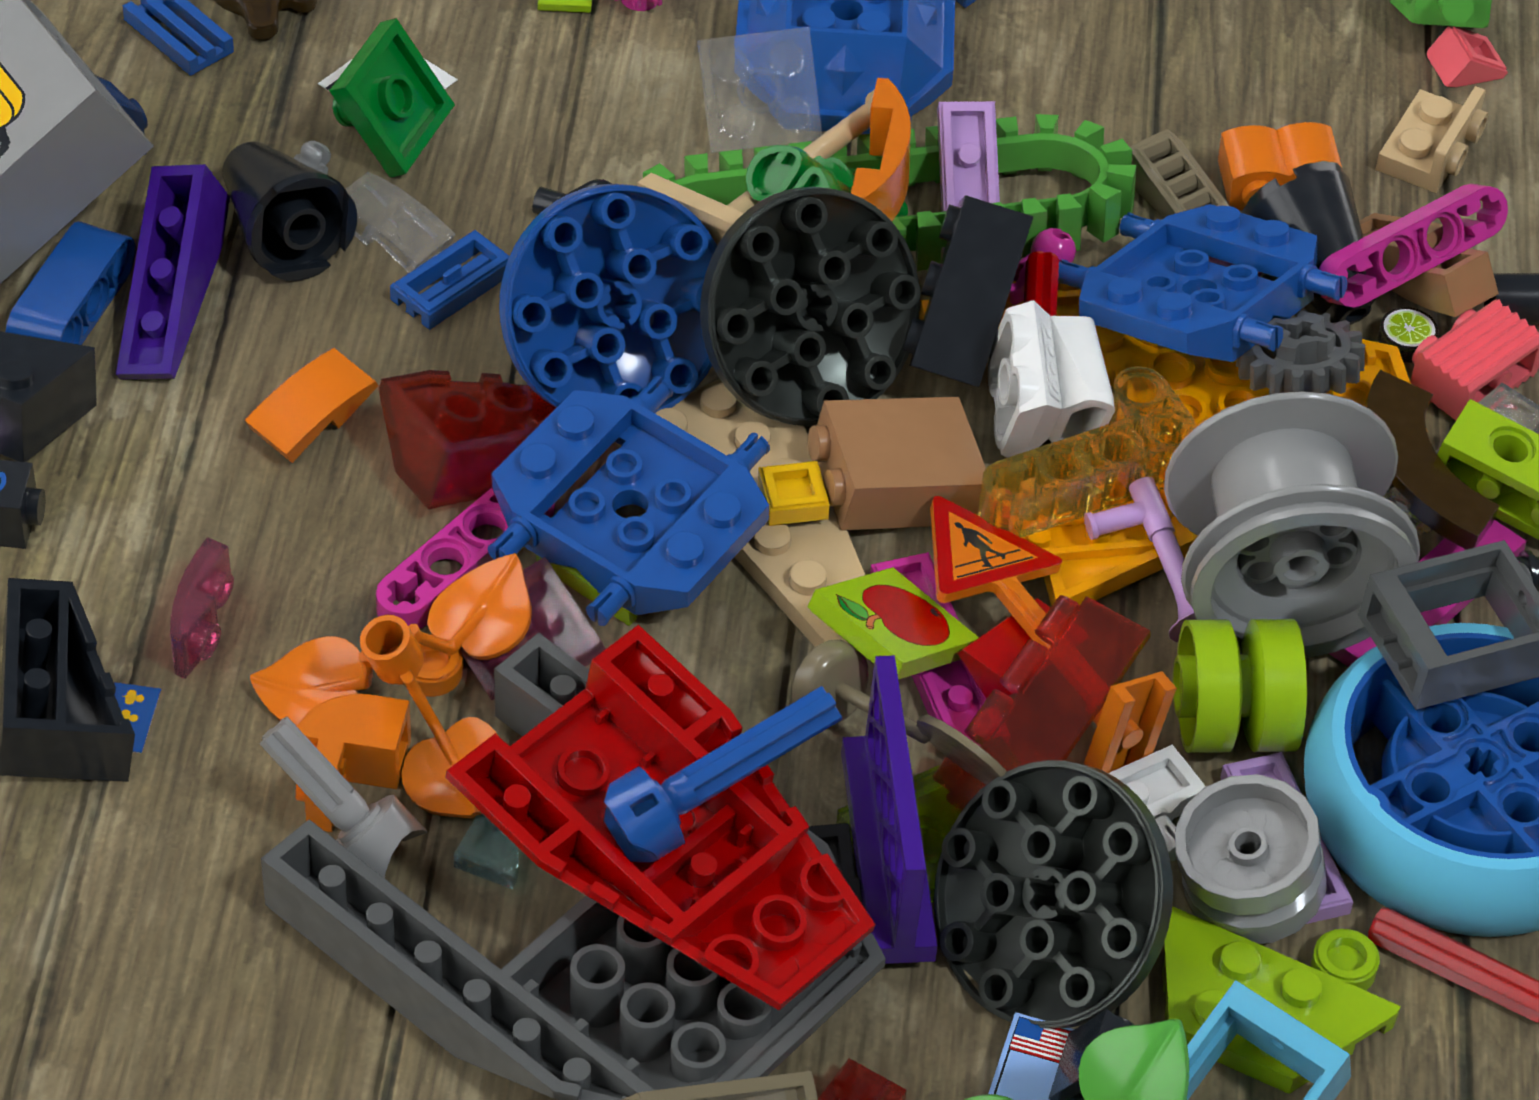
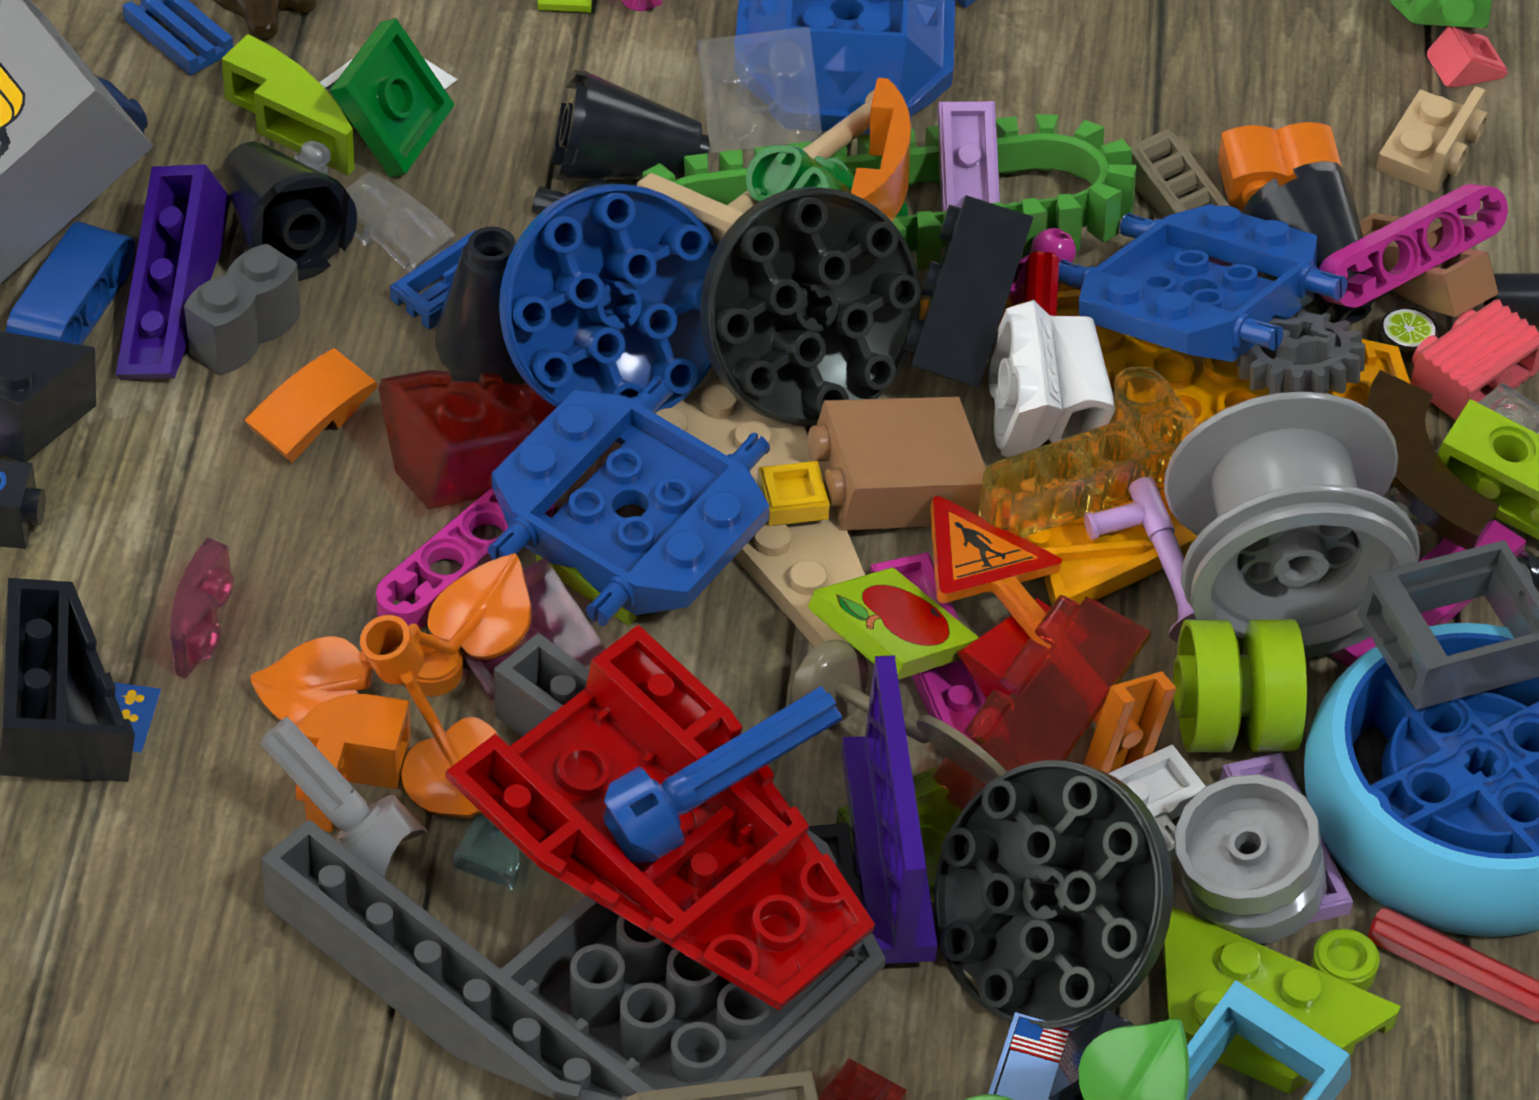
(242, 309): none -> dark grey brick
(286, 101): none -> lime slope
(469, 324): none -> black cone
(619, 133): none -> black cone

